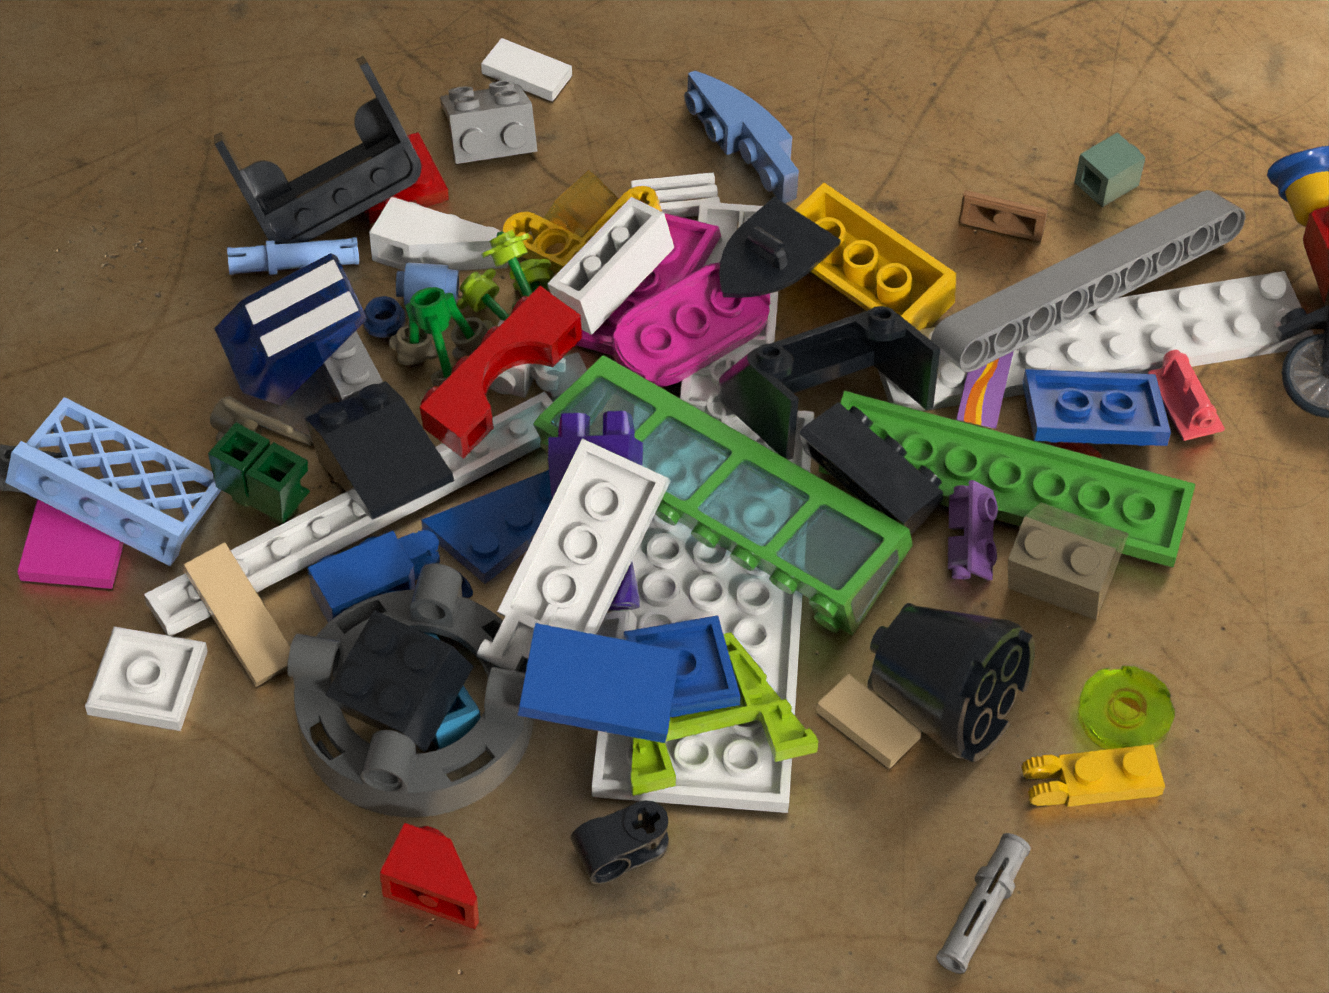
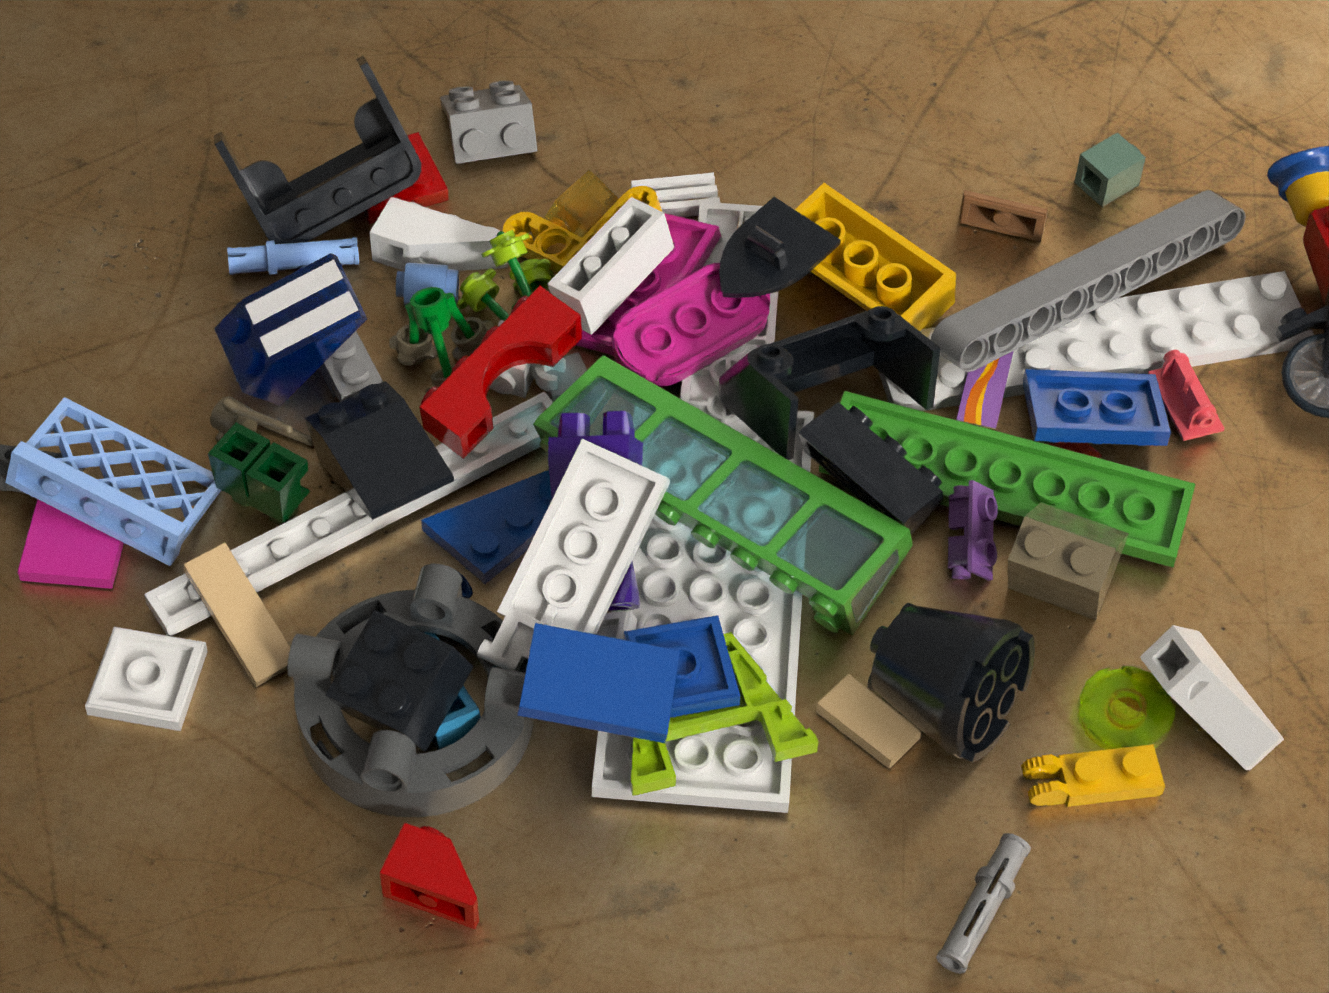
(371, 569): blue hinge -> none
(384, 317): dark blue plate -> none
(527, 68): white tile -> none
(619, 842): black piece -> none
(746, 126): medium blue slope -> none
(1211, 694): none -> white slope

